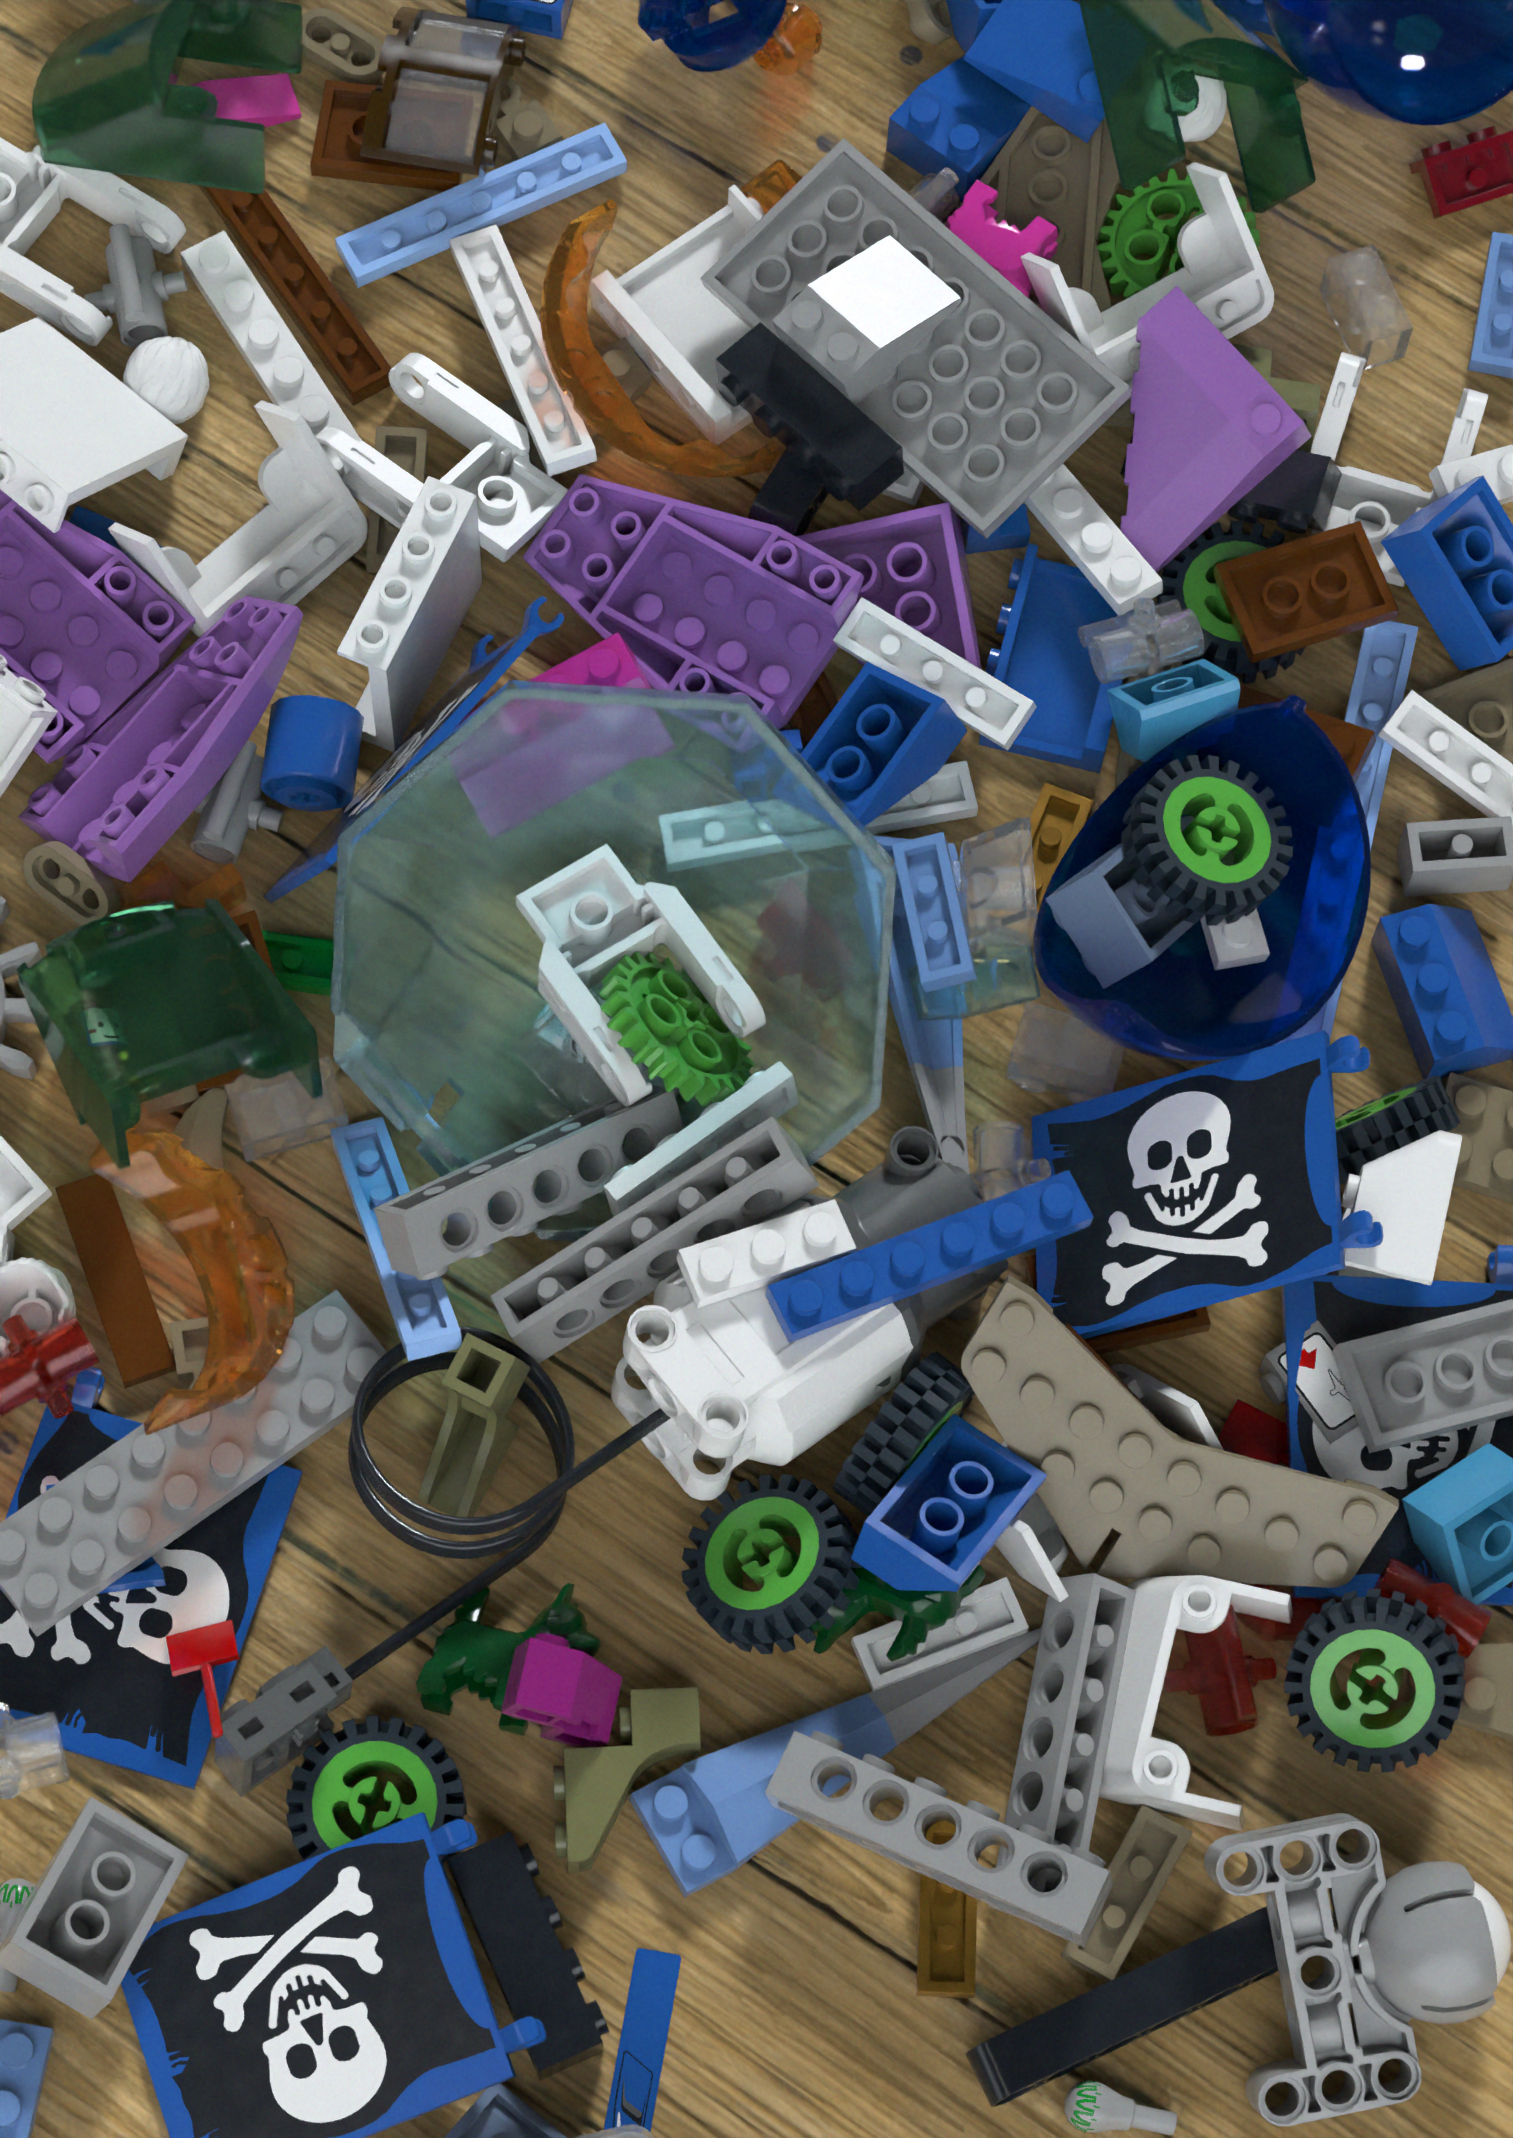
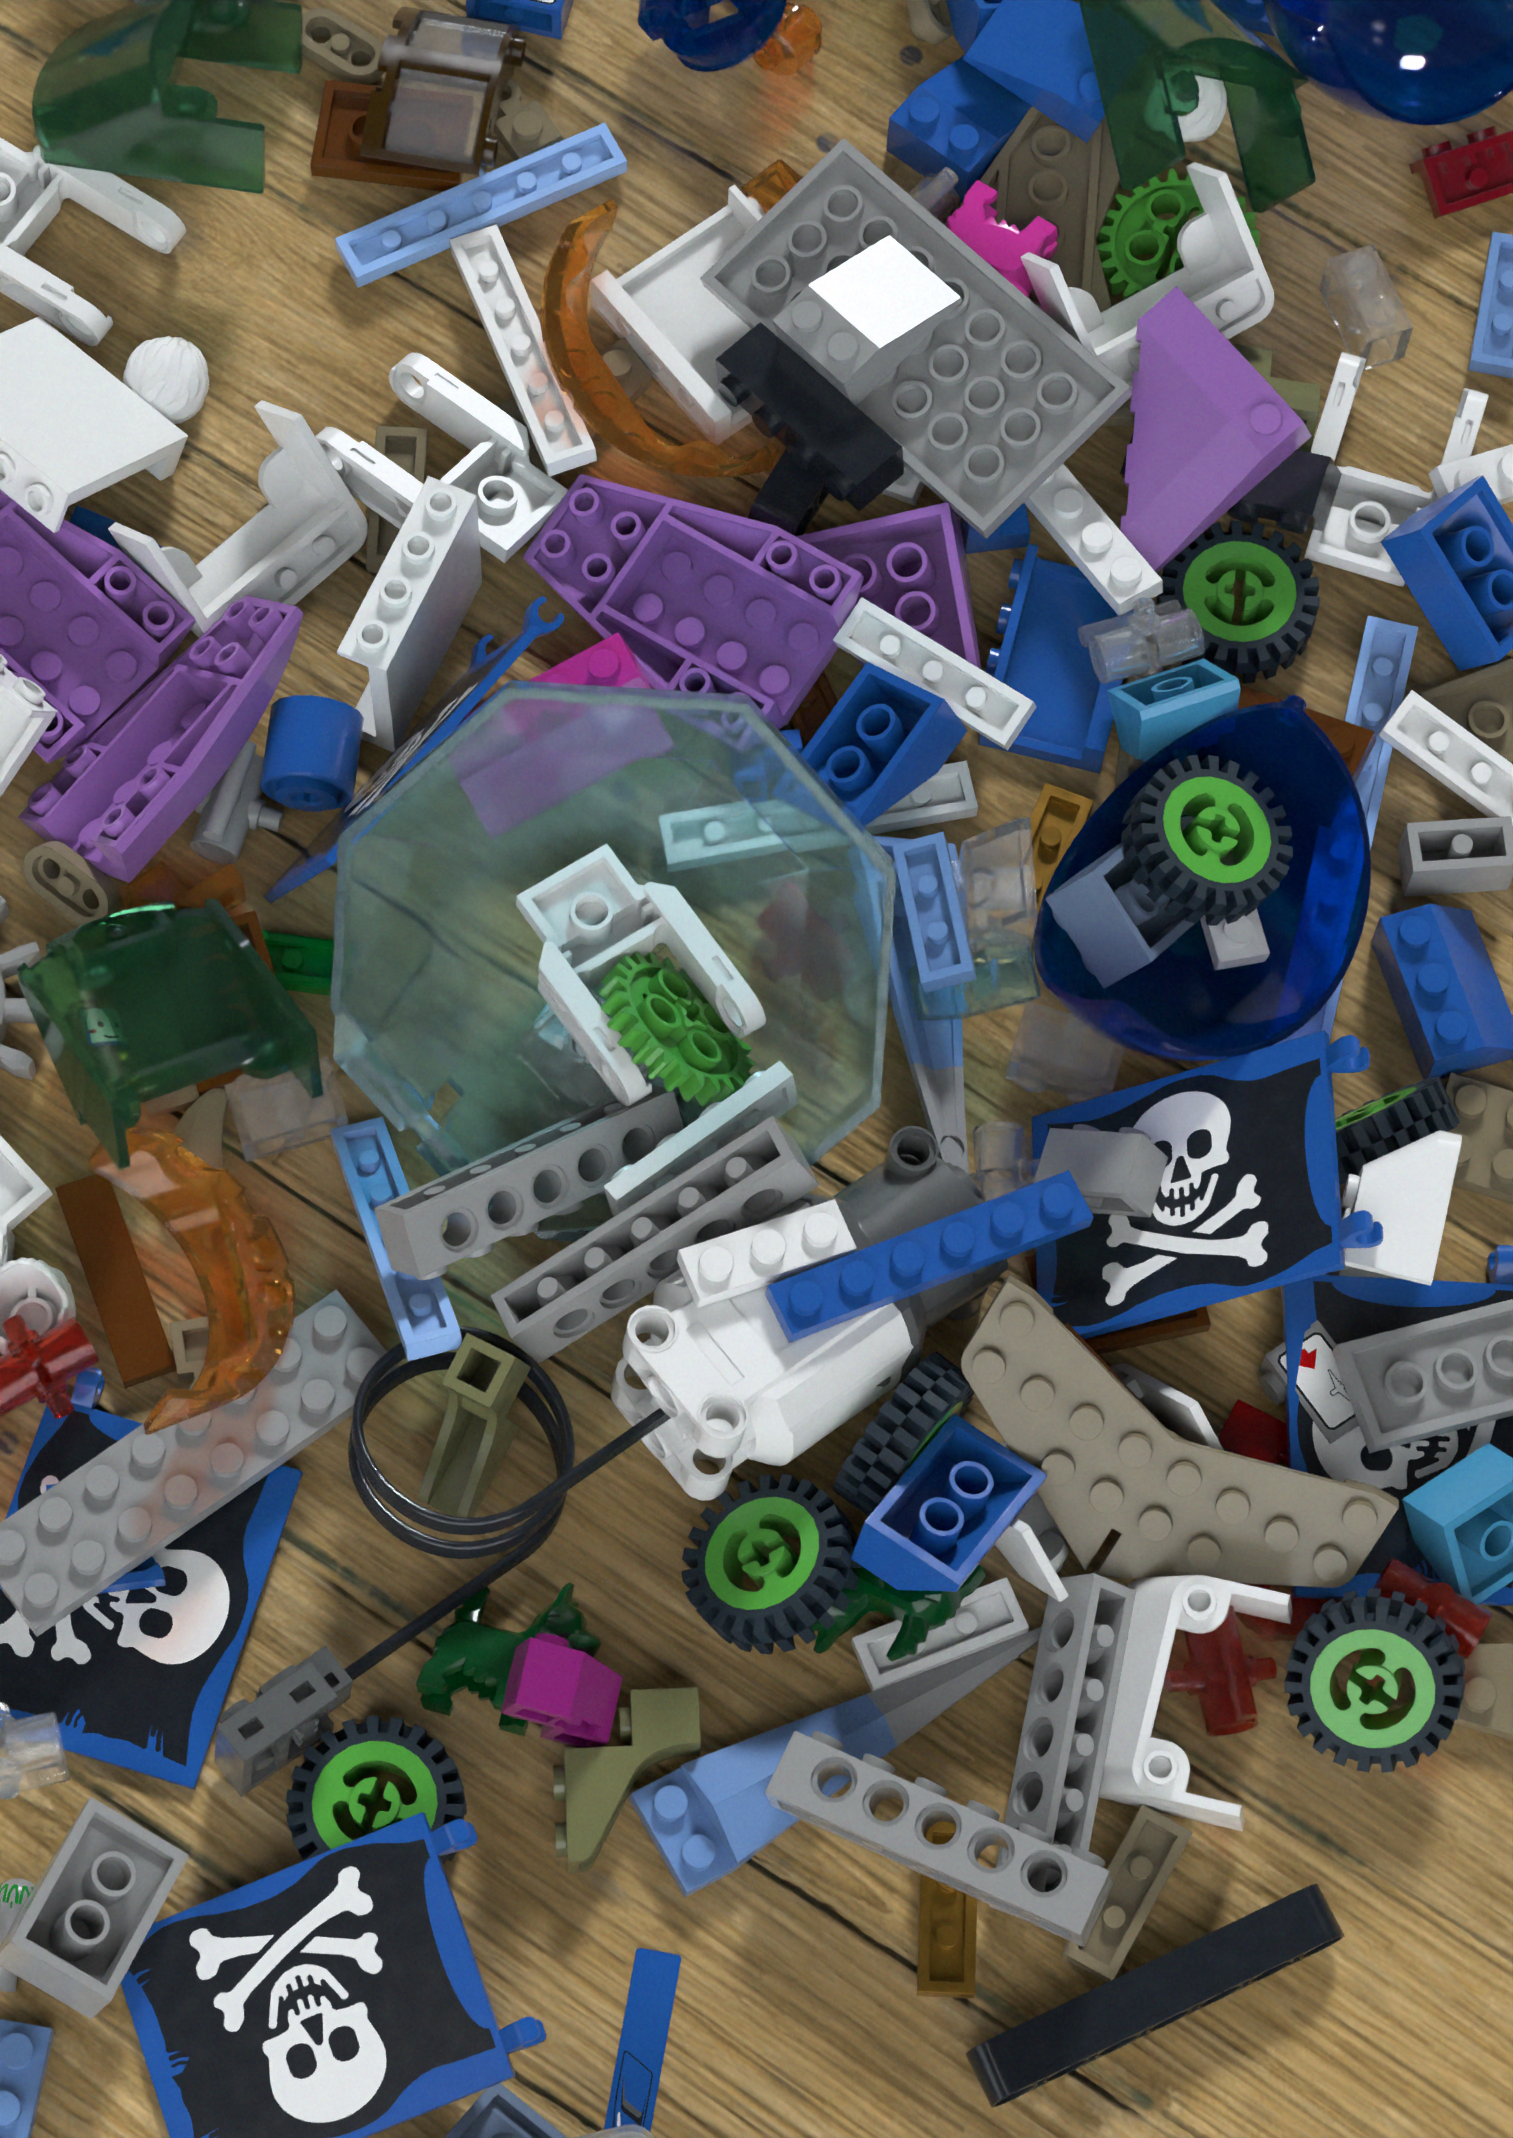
(135, 288): light grey pin -> none
(200, 1651): red piece -> none
(255, 98): dark pink slope -> none
(262, 334): white plate -> none
(303, 291): reddish brown tile -> none
(525, 1952): black brick -> none
(1098, 2109): light grey piece -> none
(1112, 1169): none -> light grey brick
(1305, 591): reddish brown plate -> none
(1400, 1950): light grey beam -> none

